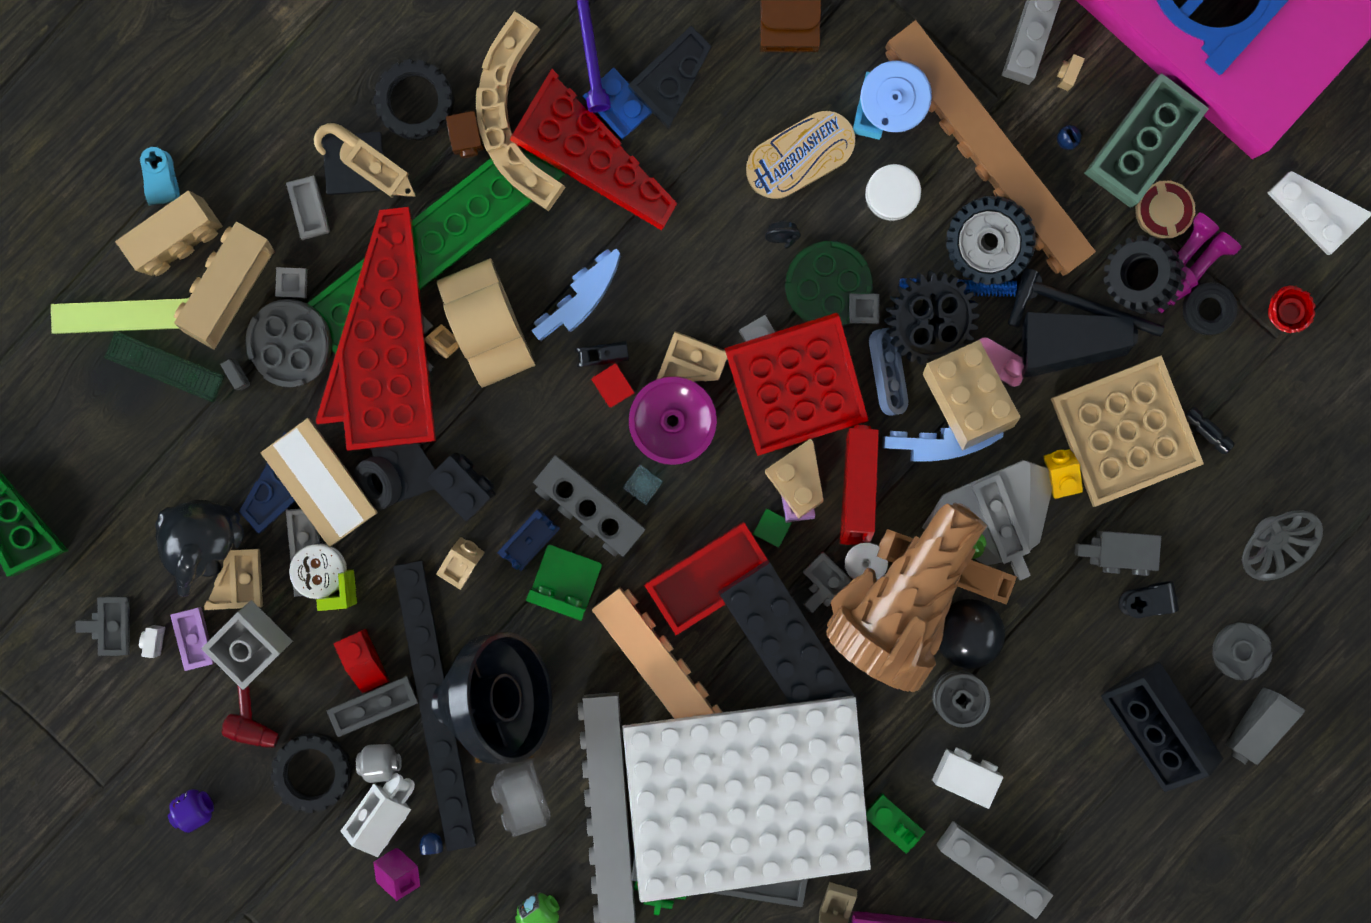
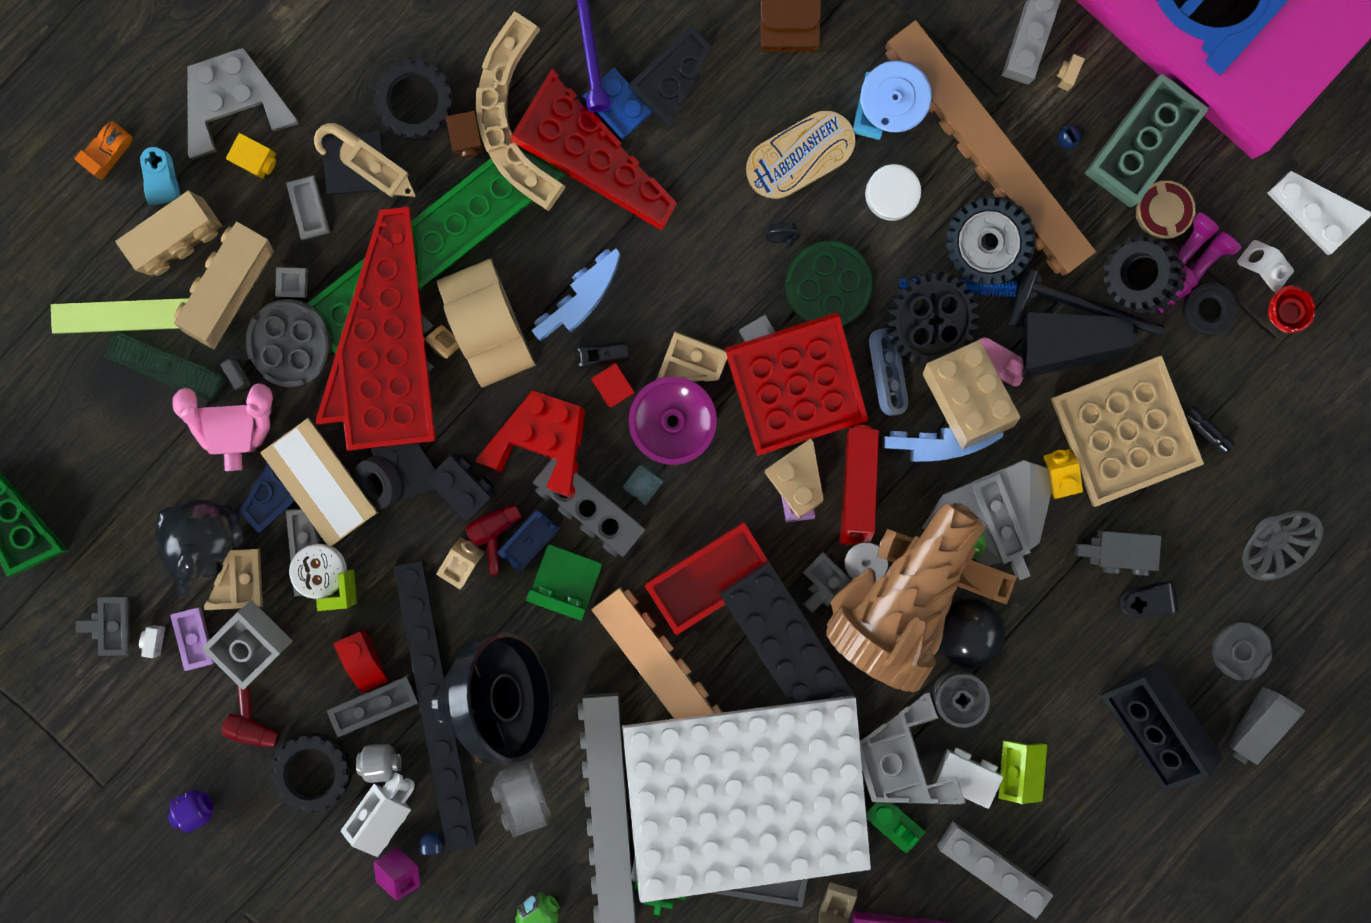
(104, 150): none -> orange leg
(224, 88): none -> light grey wing
(227, 428): none -> bright pink torso
(252, 156): none -> yellow brick
(488, 527): none -> dark red piece
(543, 427): none -> red wing
(772, 528): green tile -> none
(863, 308): dark grey tile -> none
(893, 763): none -> light grey wing
(1022, 772): none -> lime panel
(1272, 266): none -> white bracket

